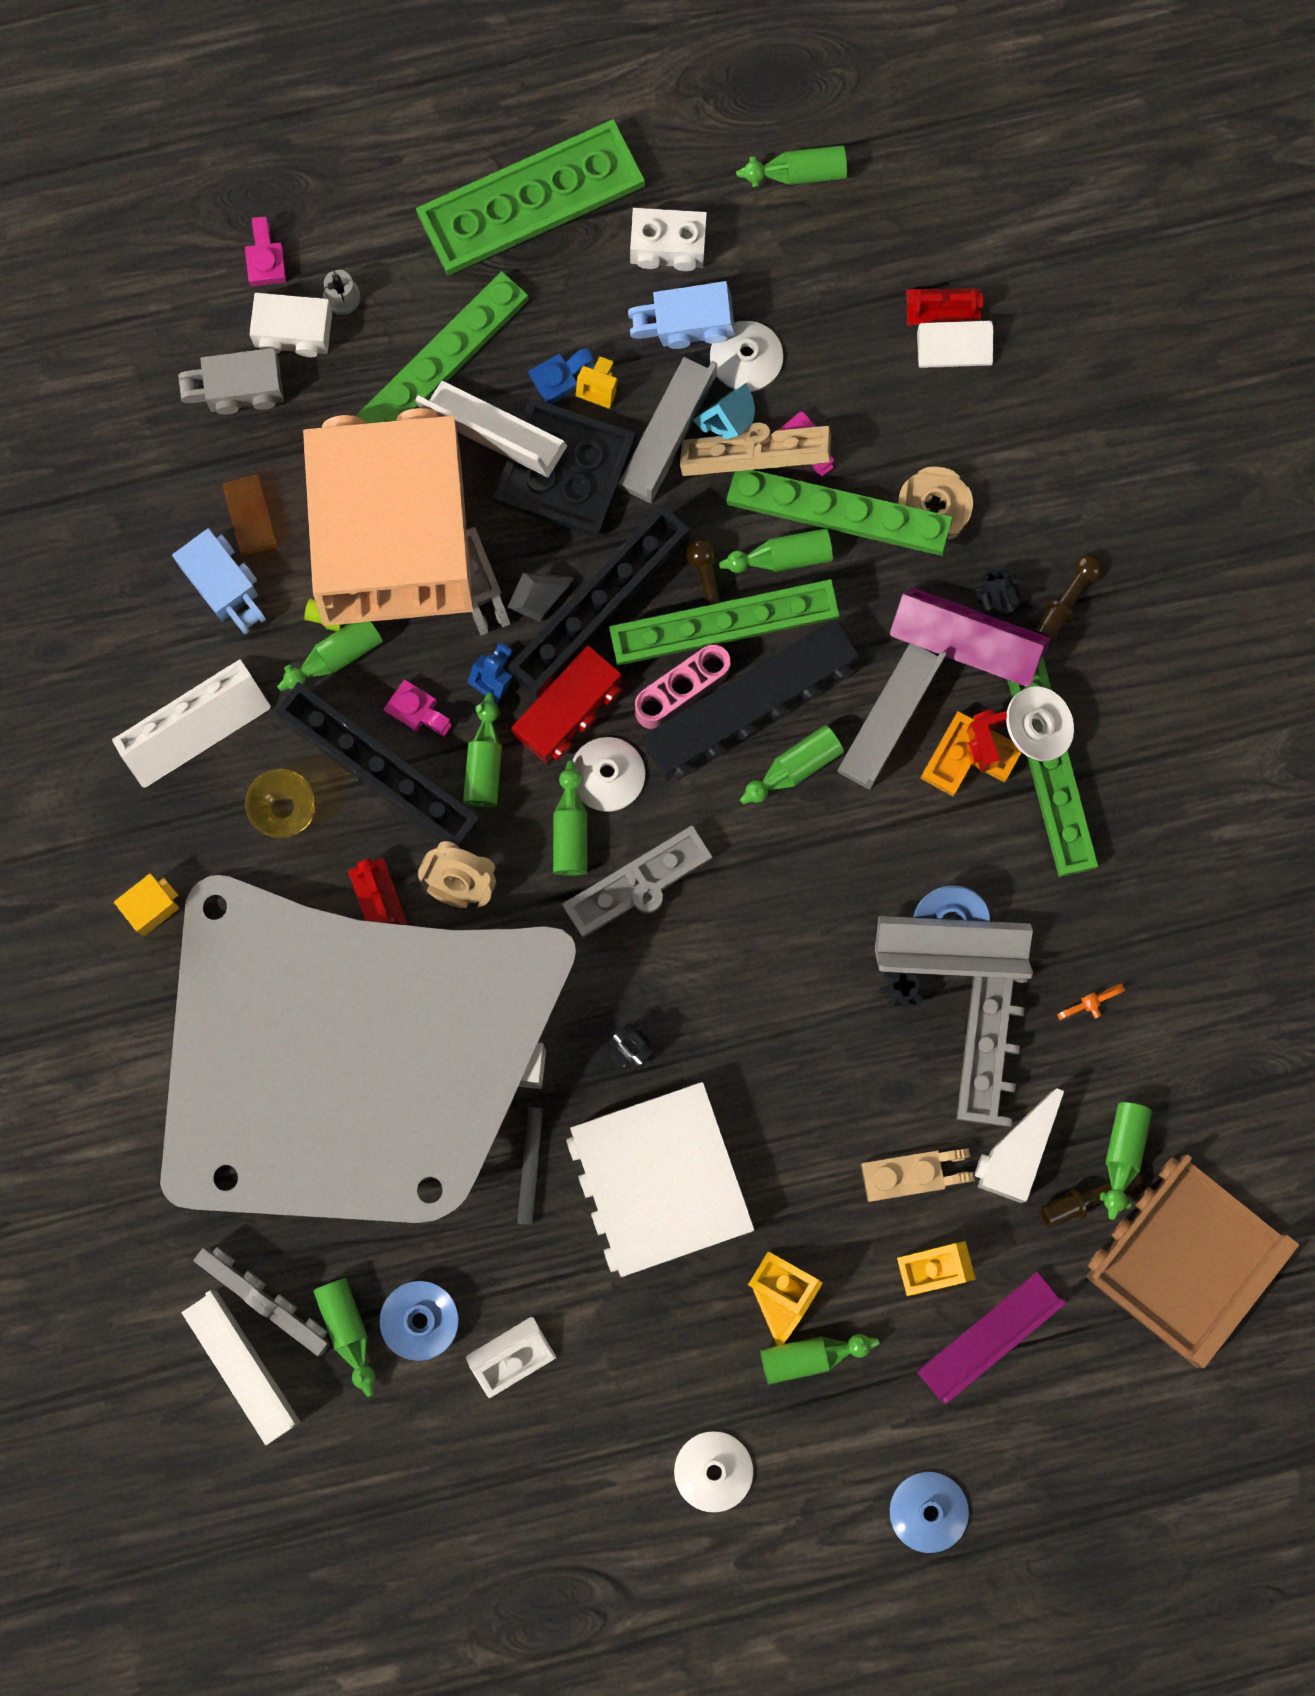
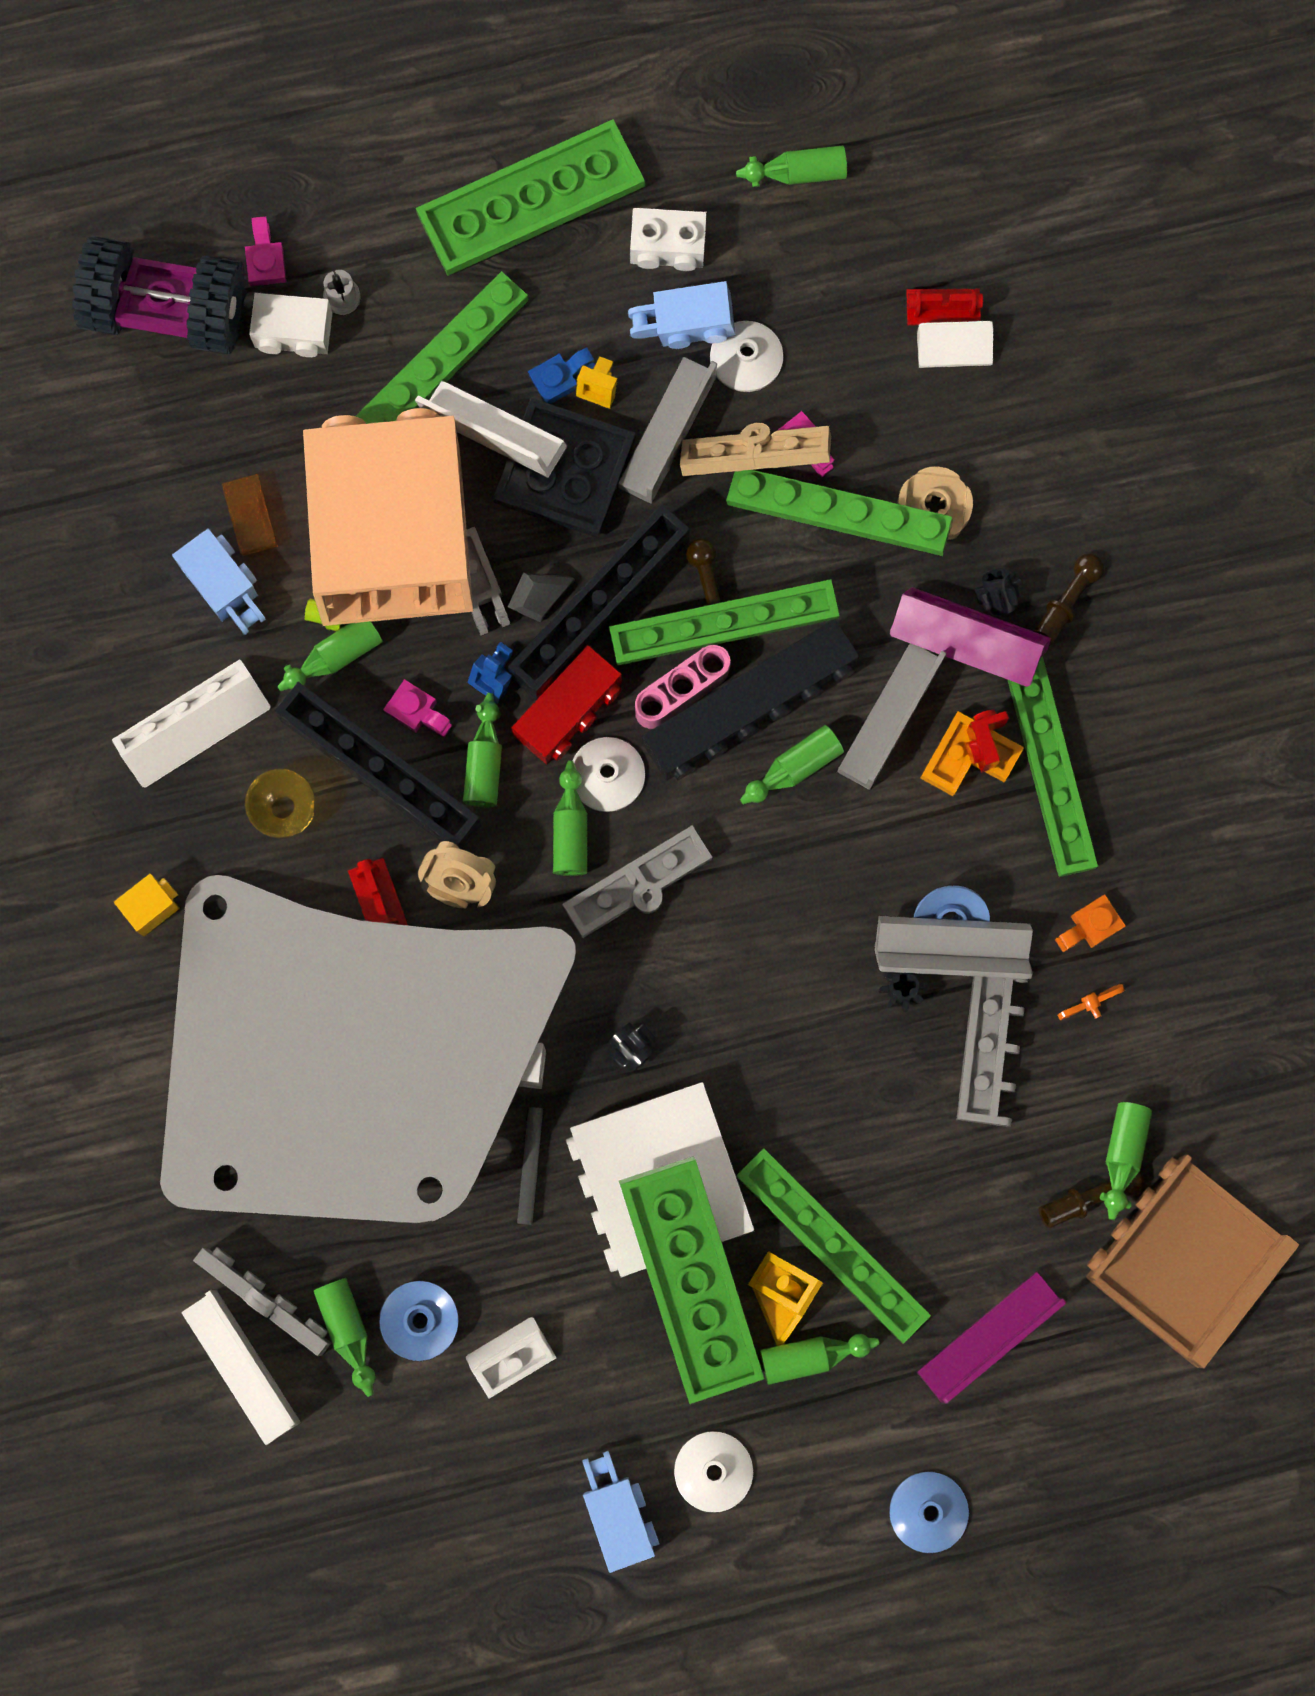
(159, 297): none -> black plate
(235, 381): light grey brick -> none
(618, 1517): none -> light blue brick
(691, 1279): none -> bright green plate
(729, 415): medium azure brick -> none
(784, 553): bright green wheel -> none
(833, 1246): none -> bright green plate
(911, 1174): tan hinge -> none
(936, 1268): yellow slope -> none
(1016, 1157): white slope -> none
(1051, 719): white dish -> none
(1093, 923): none -> orange plate

